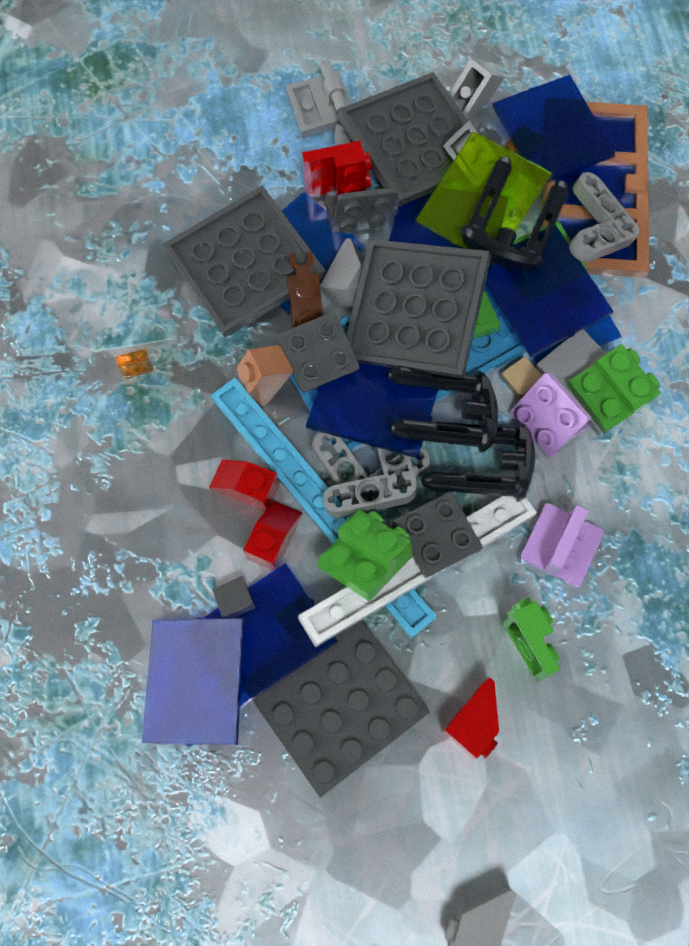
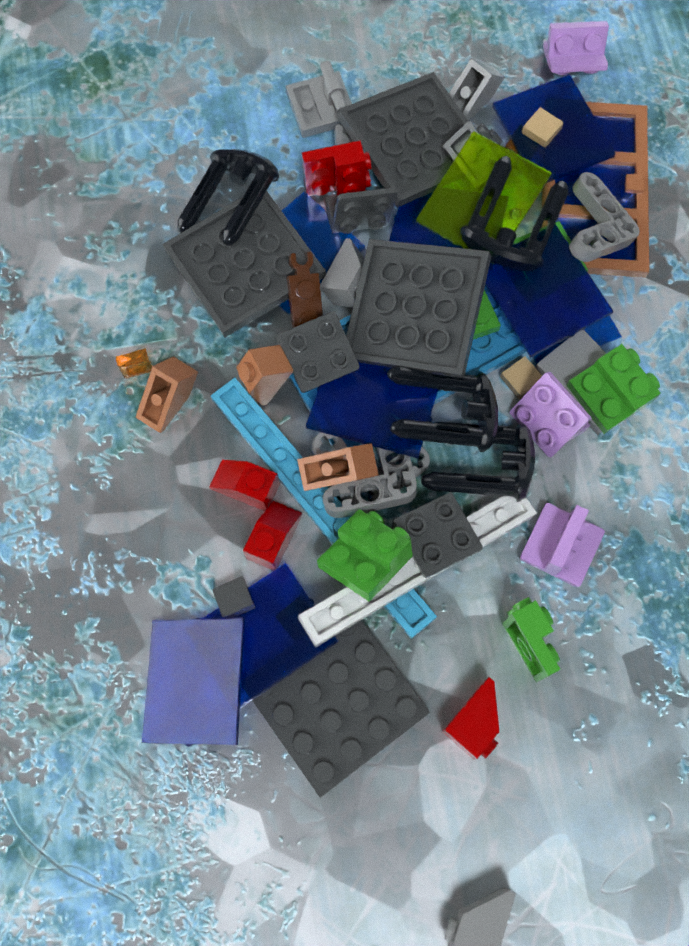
(165, 393): none -> nougat slope
(241, 165): none -> black piece
(337, 467): none -> nougat slope
(542, 127): none -> tan tile
(576, 47): none -> lavender bracket

